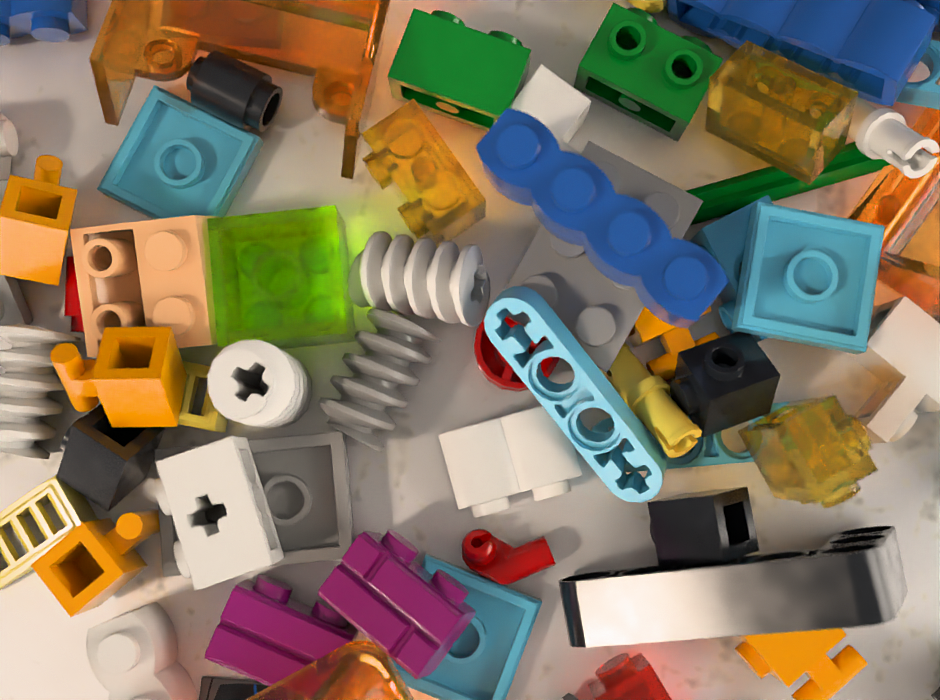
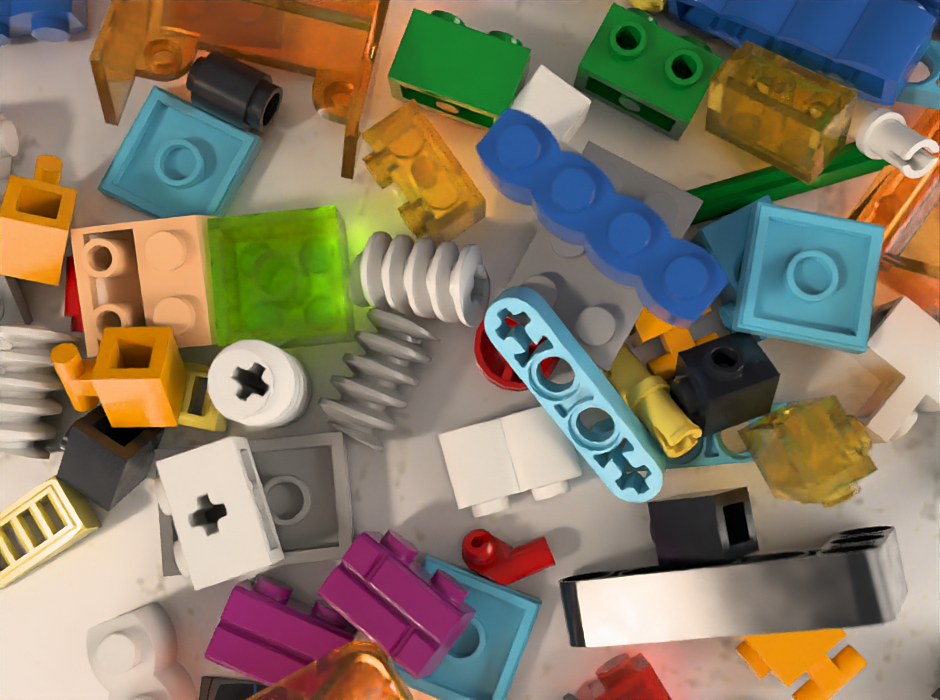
(96, 560): light orange brick -> none

